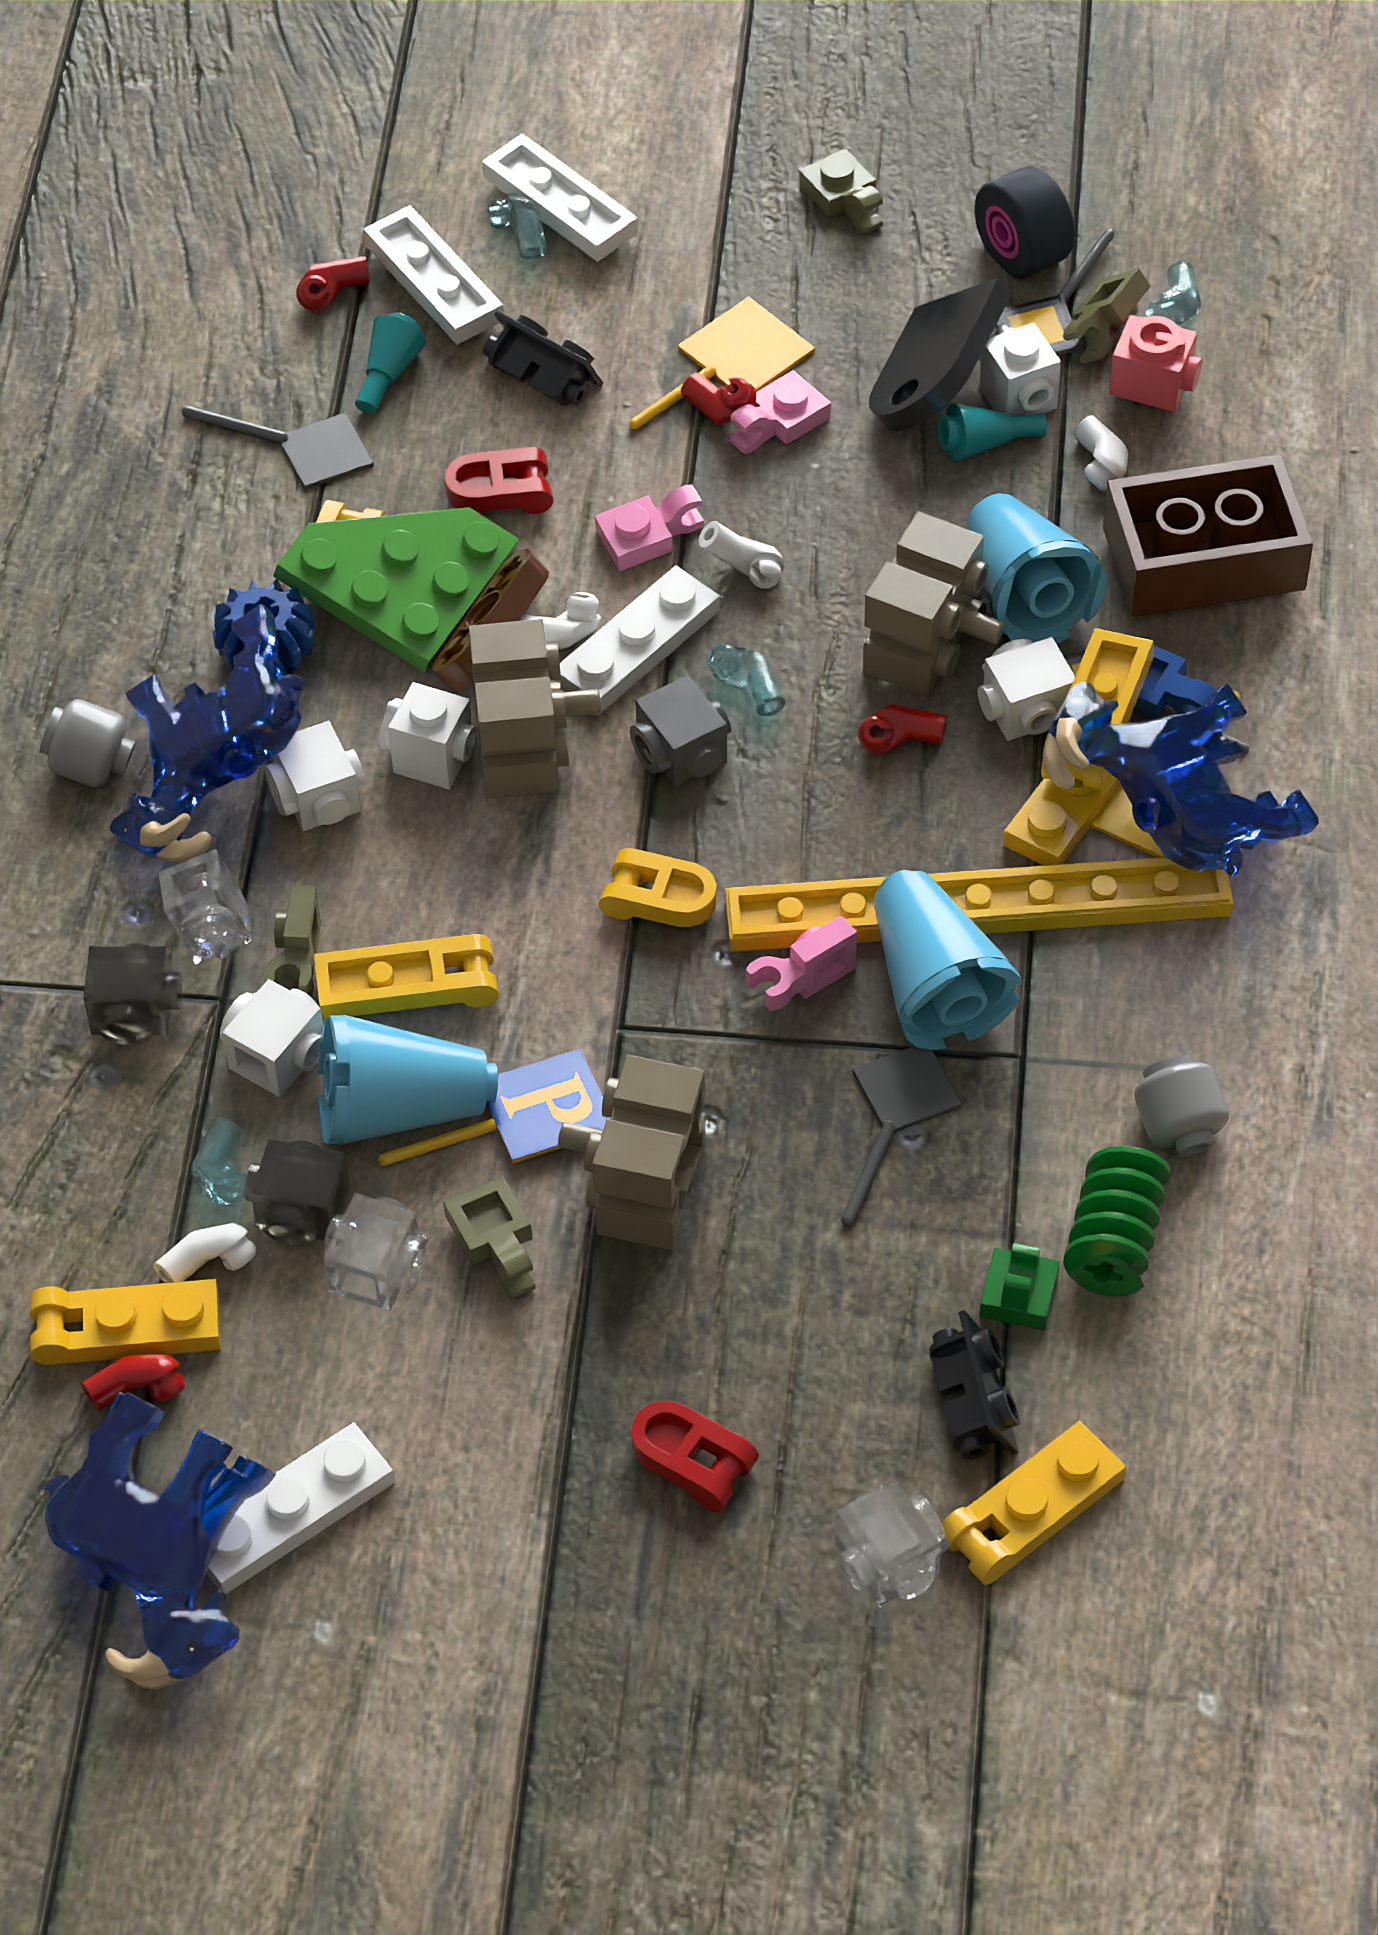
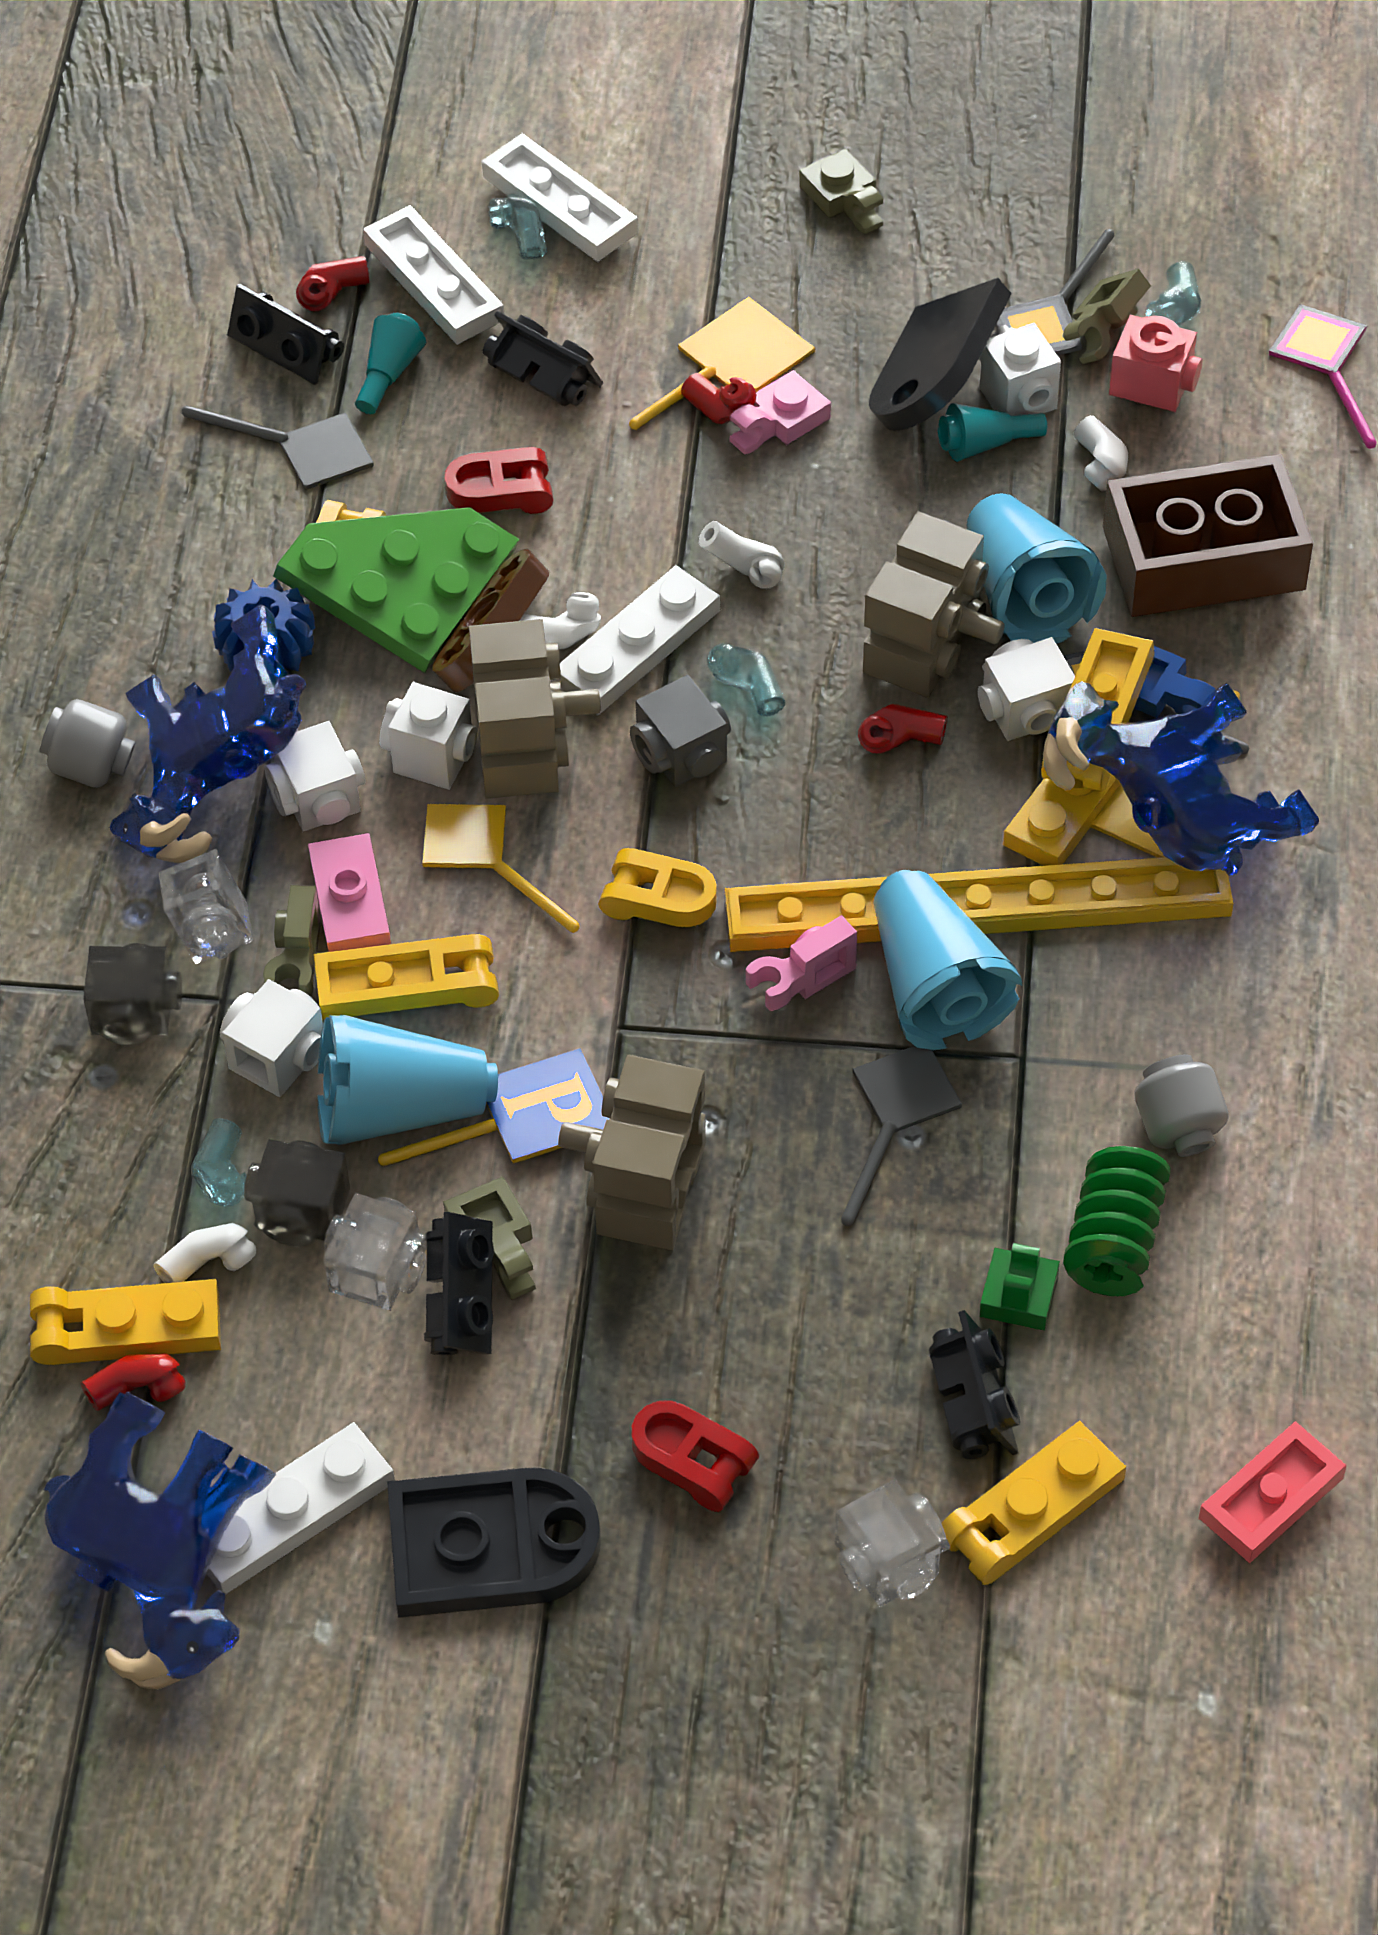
(282, 334): none -> black hinge
(349, 893): none -> bright pink plate
(461, 1258): none -> black hinge
(475, 839): none -> yellow piece
(485, 1540): none -> black tile
(644, 532): bright pink plate -> none
(1024, 221): black wheel -> none
(1272, 1492): none -> coral plate
(1324, 344): none -> piece

